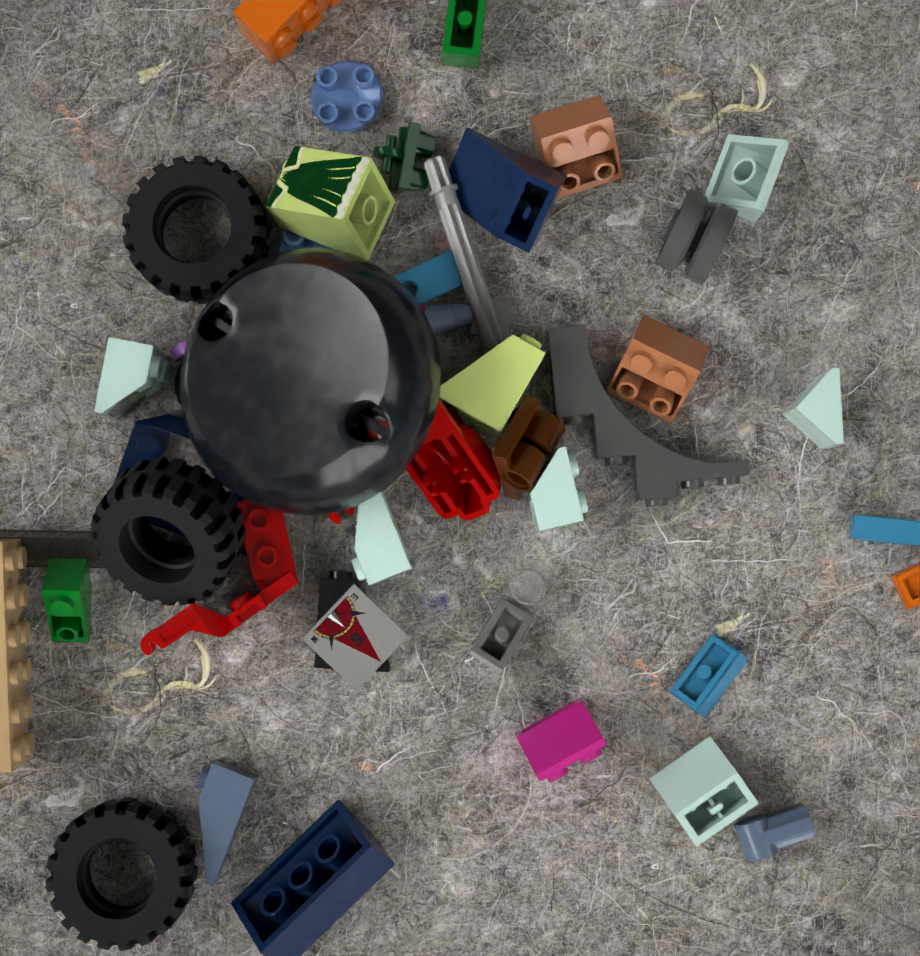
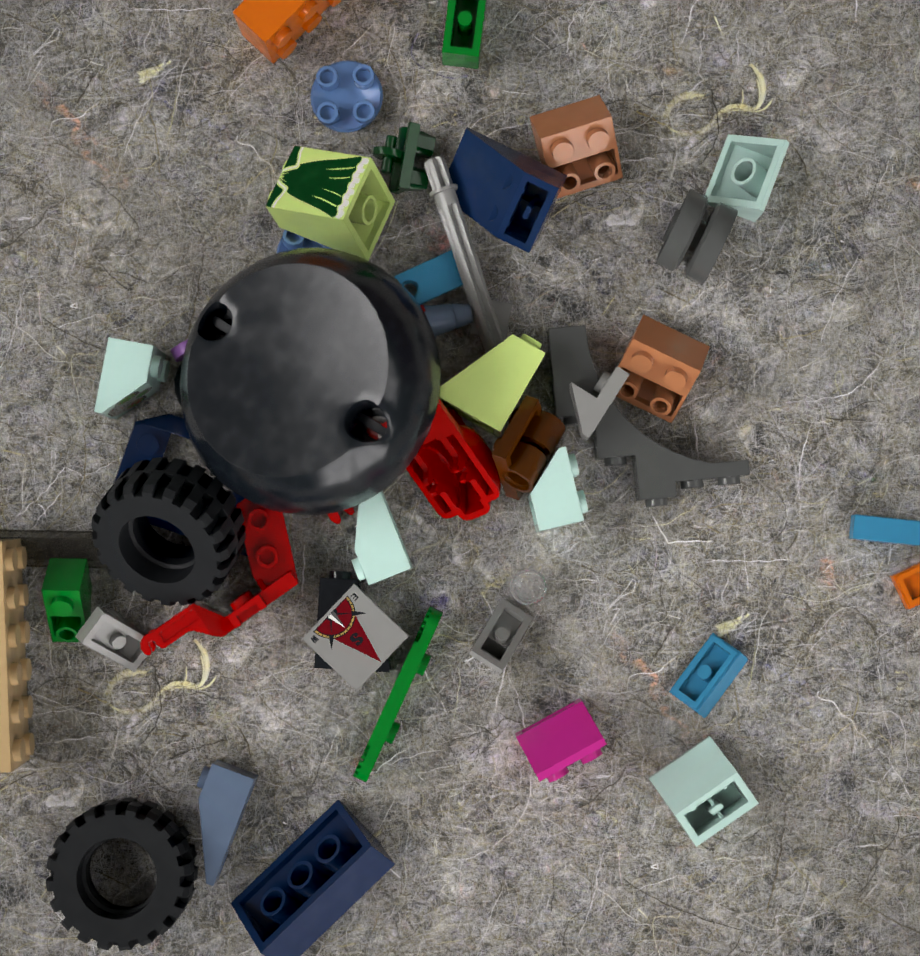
(113, 637): none -> light grey slope
(166, 192): black tyre -> none
(386, 727): none -> green piece
(591, 409): none -> light grey slope
(764, 835): sand blue piece -> none
(819, 410): light aqua slope -> none

